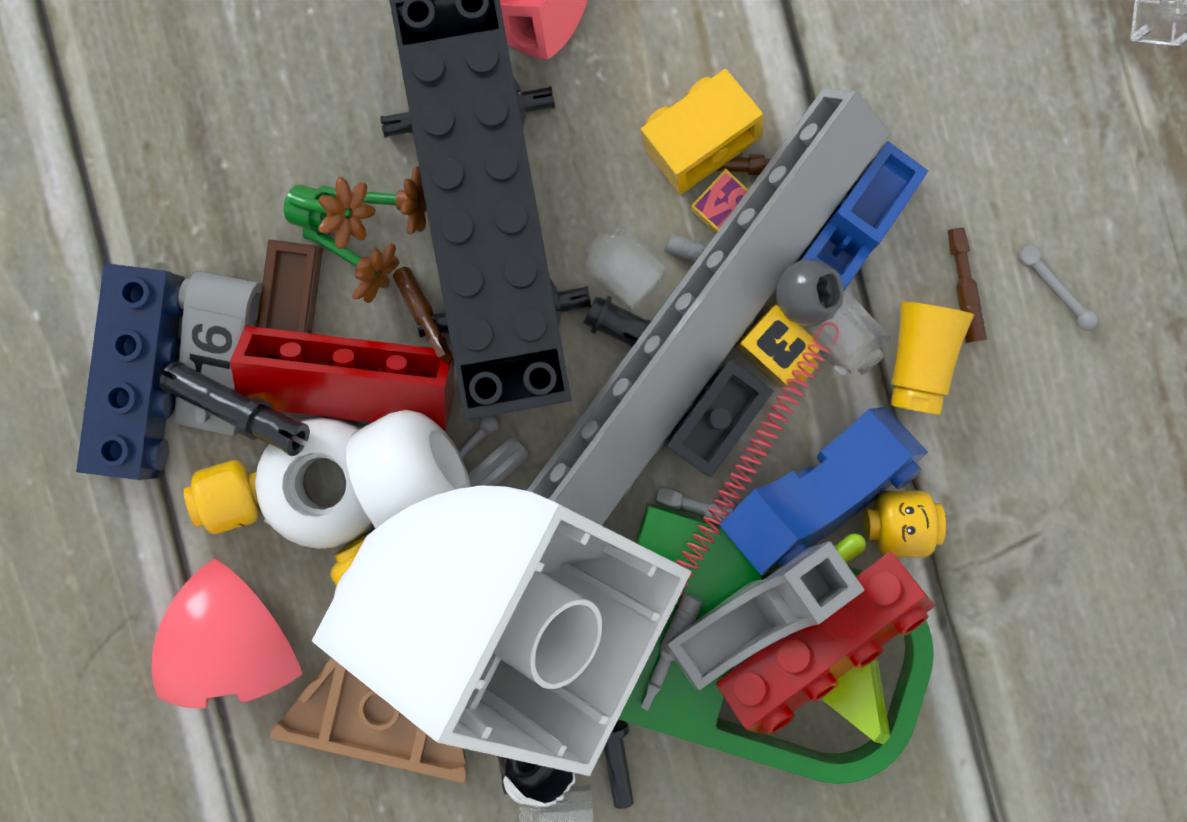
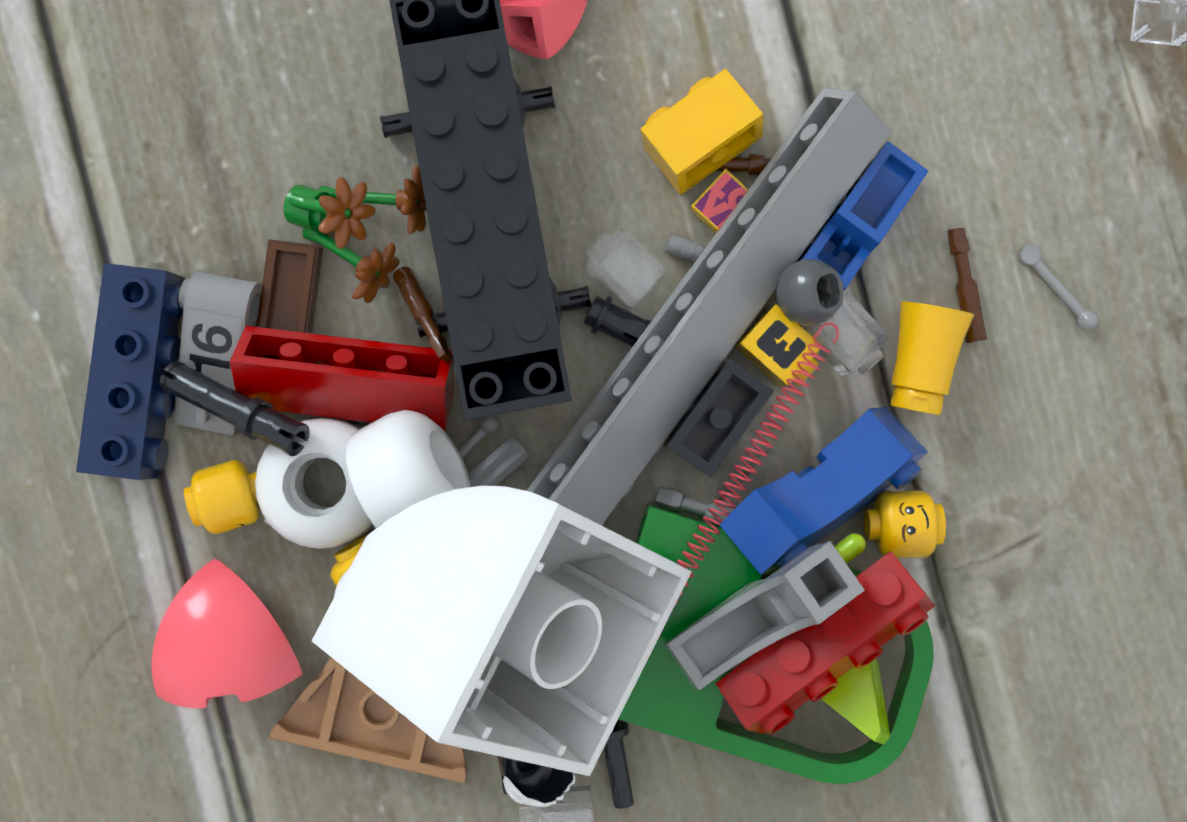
(684, 617): light grey piece -> none

